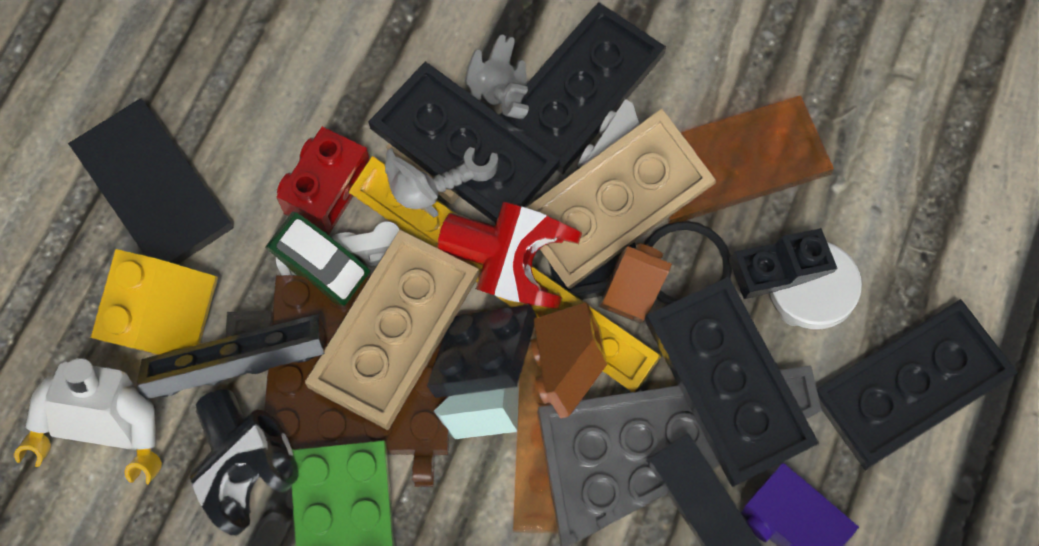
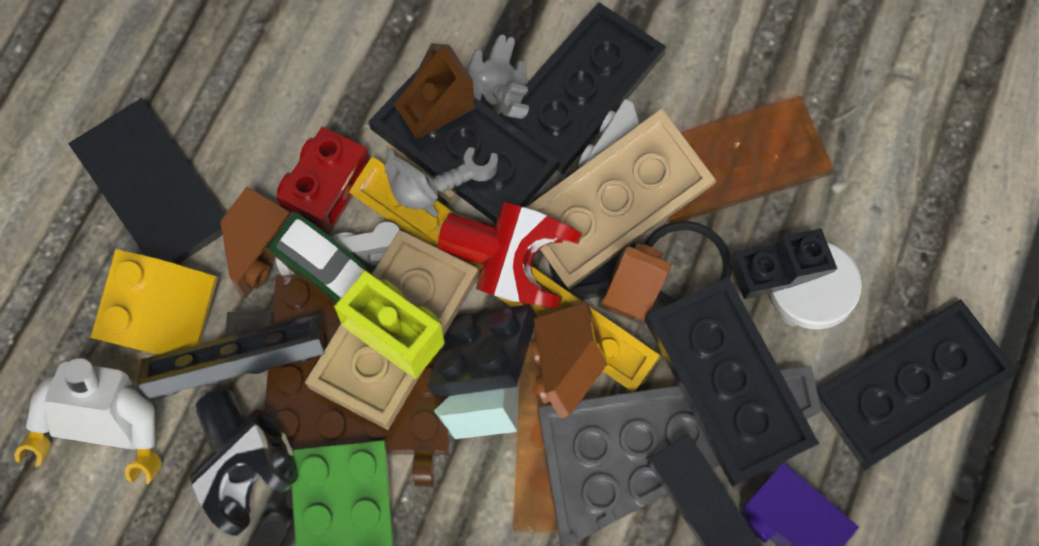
(245, 233): none -> dark orange slope
(391, 324): none -> neon yellow brick
(437, 93): none -> reddish brown slope

